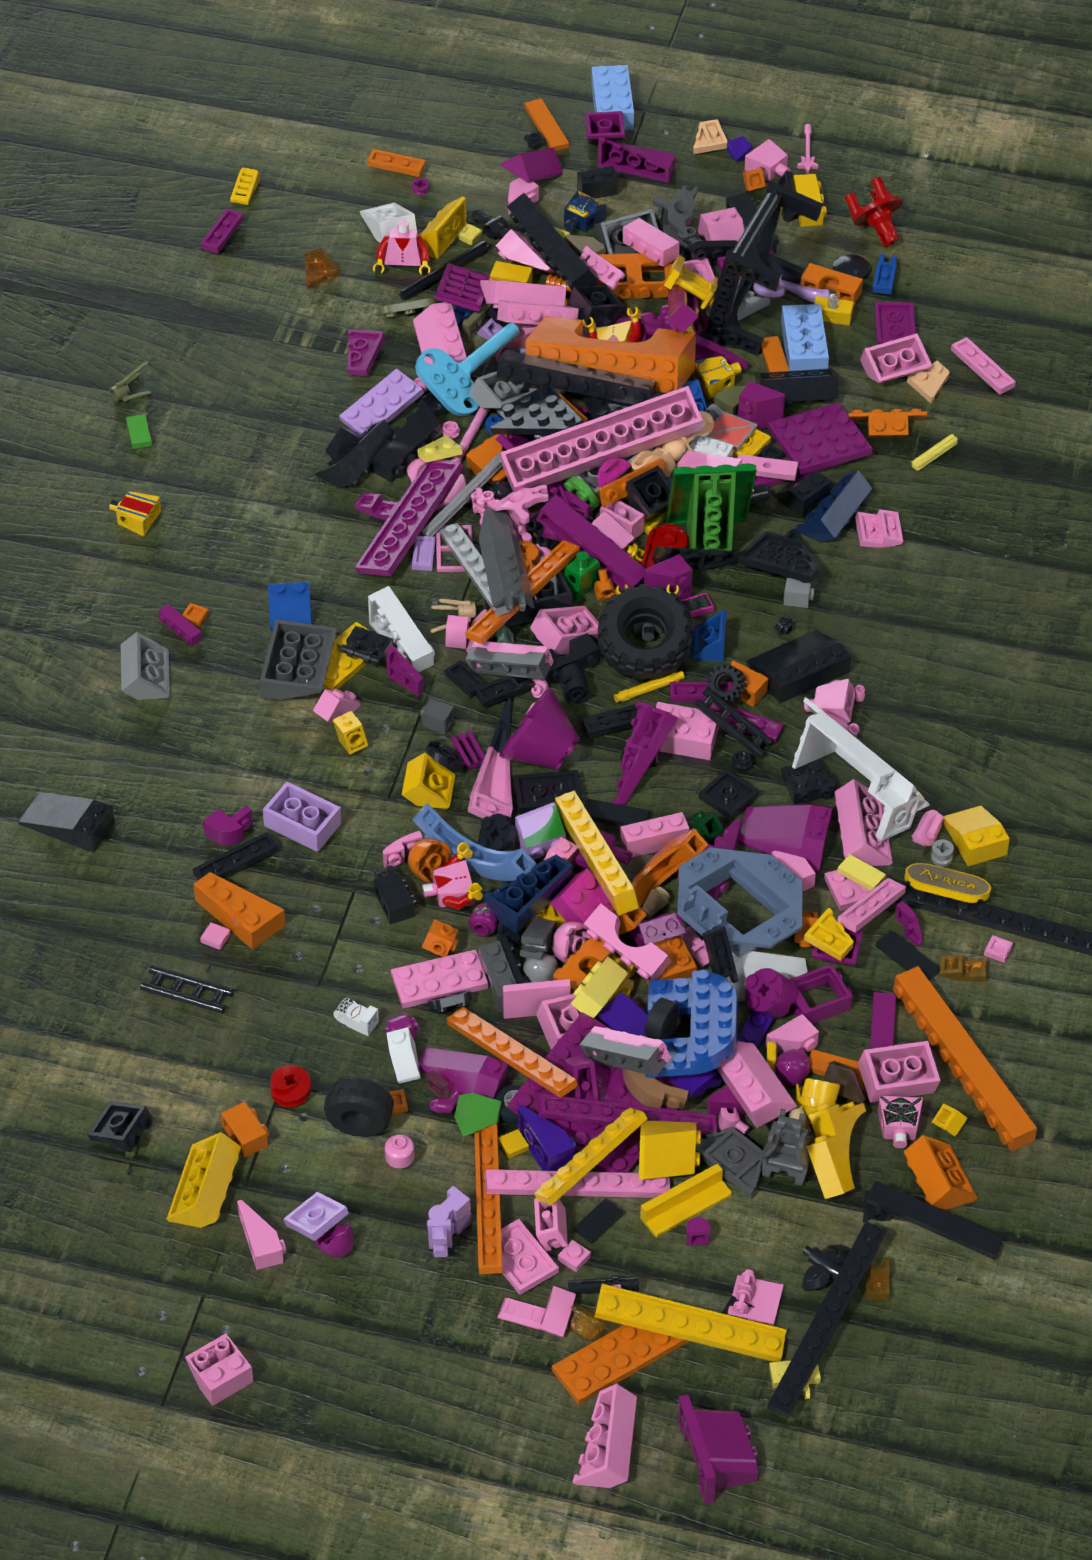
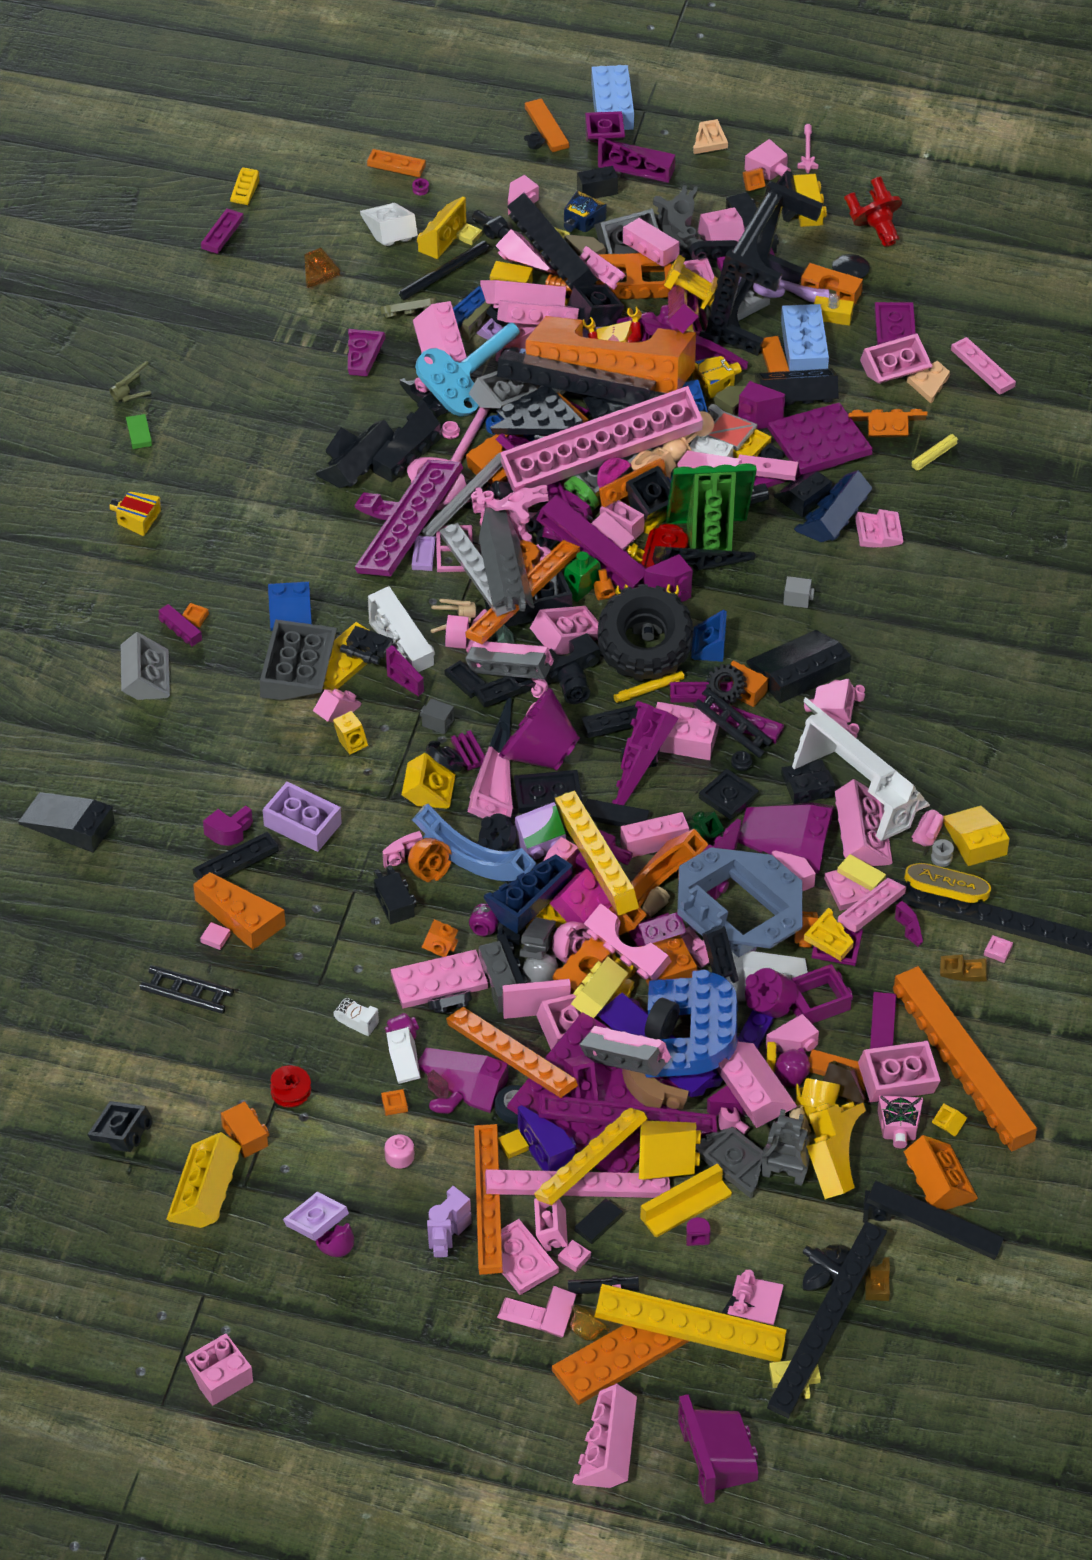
(261, 1238): bright pink slope -> none
(358, 1106): black tyre -> none
(382, 402): lavender plate -> none
(403, 248): torso -> none
(439, 449): light yellow wing -> none
(453, 882): torso -> none
(461, 287): magenta piece -> none
(476, 1112): bright green slope -> none
(534, 165): magenta slope -> none
(698, 605): tile -> none
(738, 148): dark purple slope -> none
(782, 556): black wing -> none
(784, 625): black plate -> none
(884, 275): blue hinge -> none
(906, 955): black tile -> none

